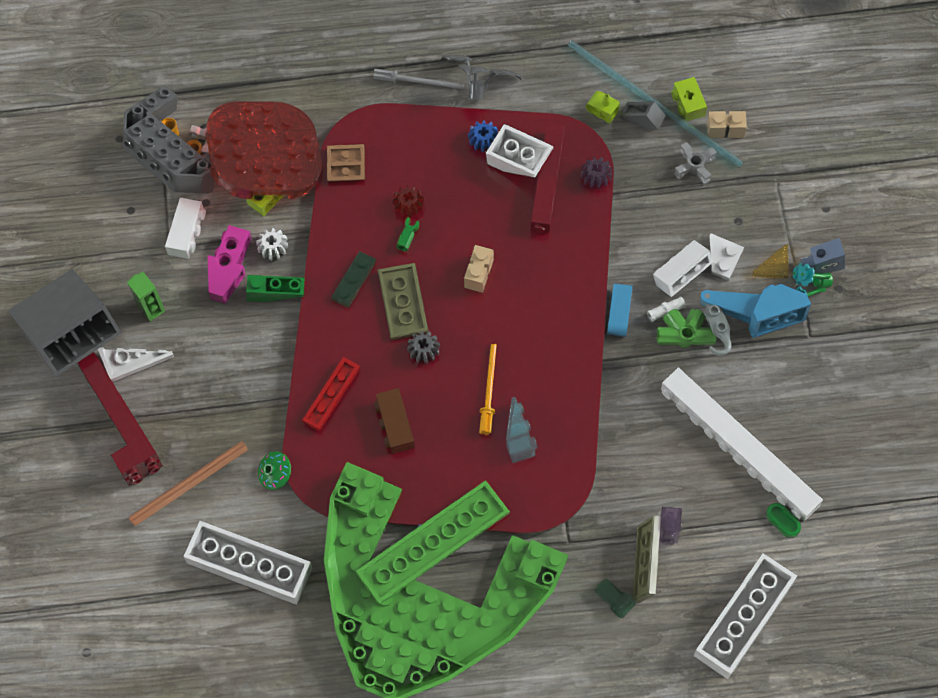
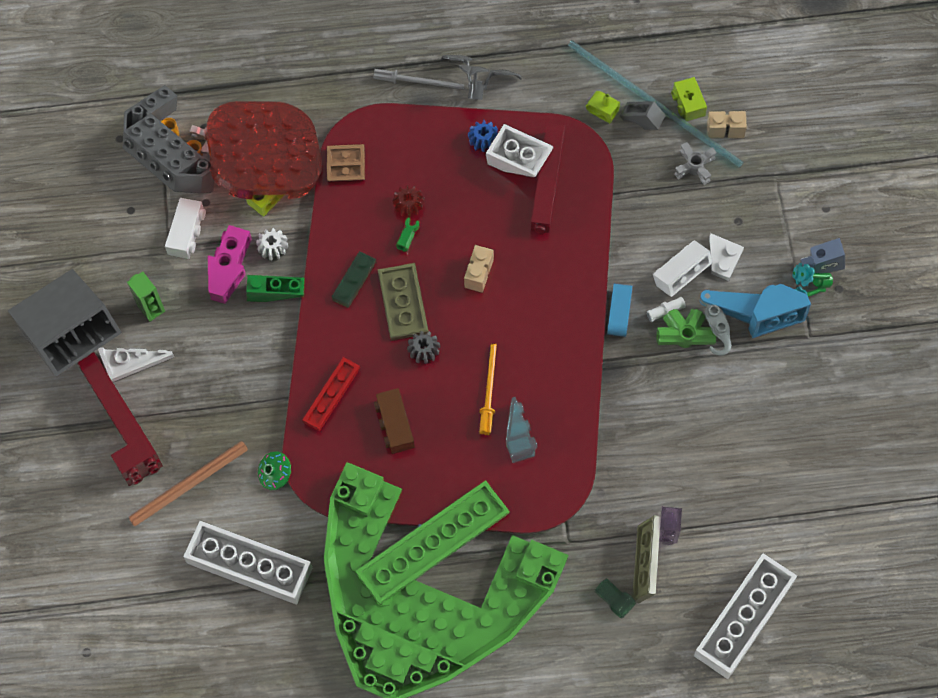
(596, 172): clear purple gear -> none
(741, 445): white brick -> none
(775, 266): clear yellow tile -> none
(783, 520): green tile -> none

